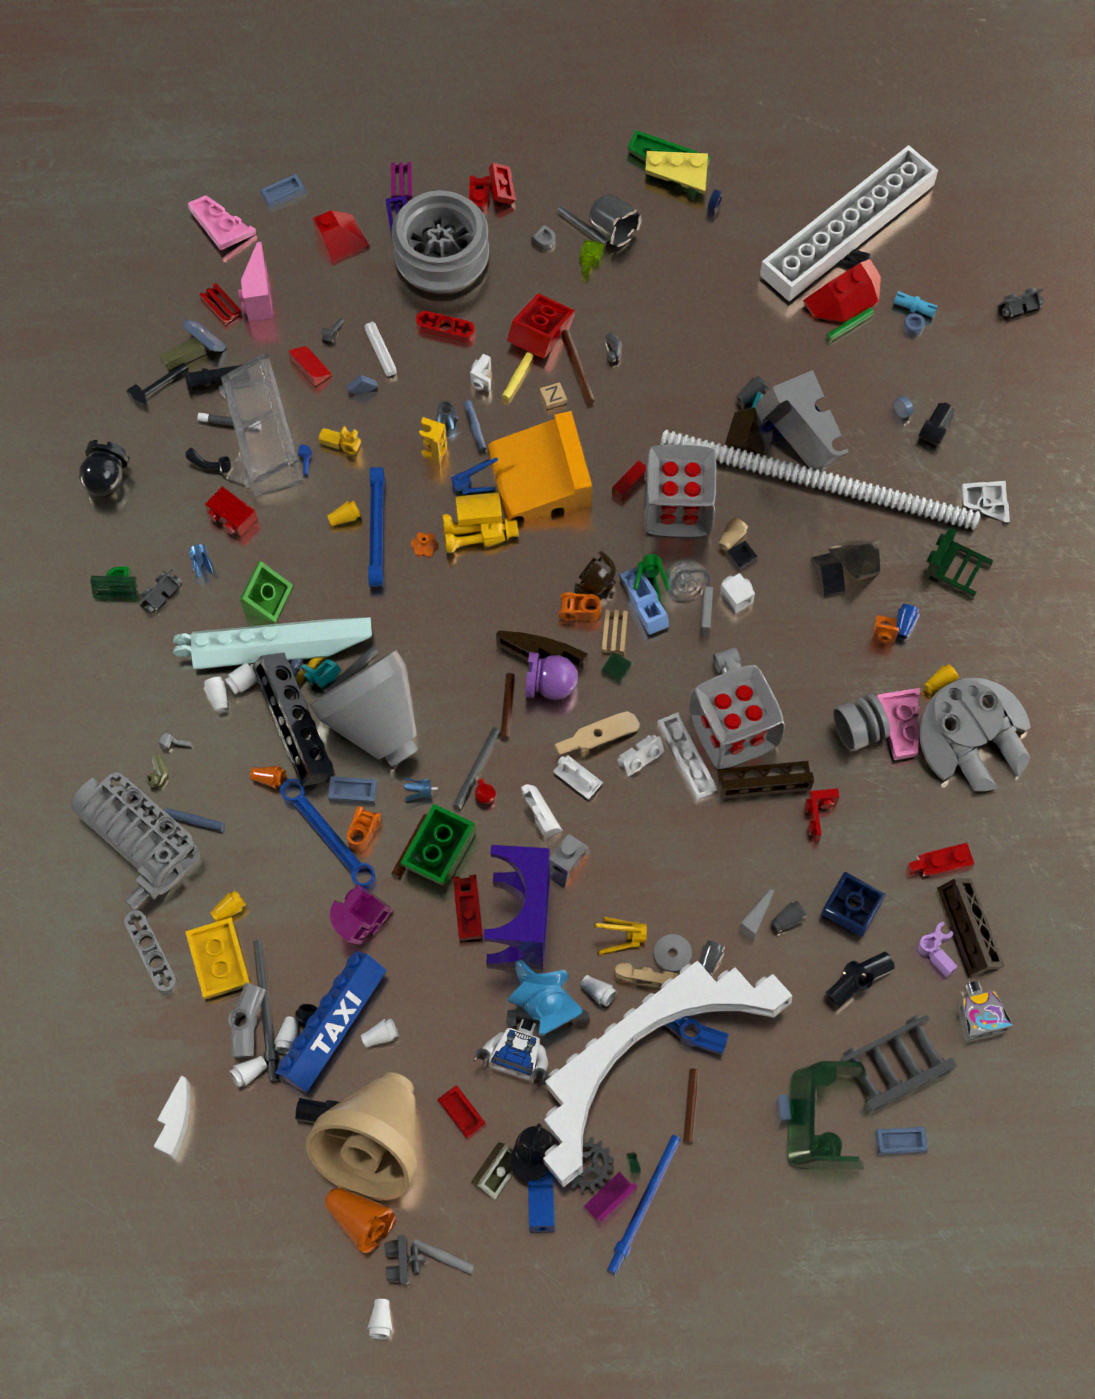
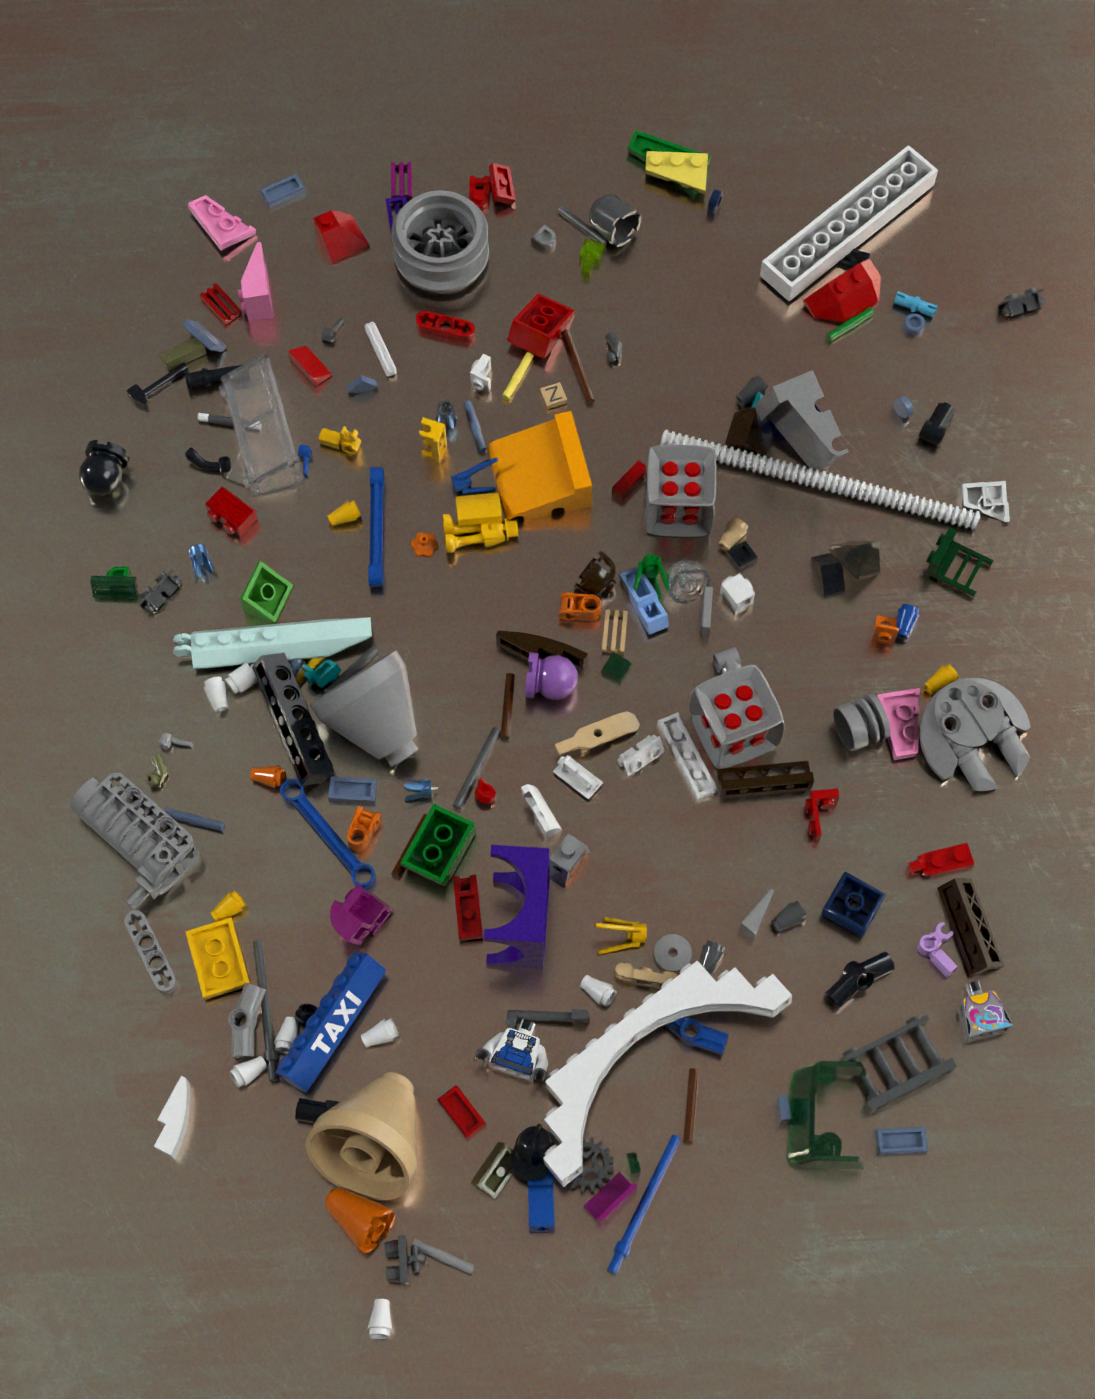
(544, 998): dark azure helmet -> none

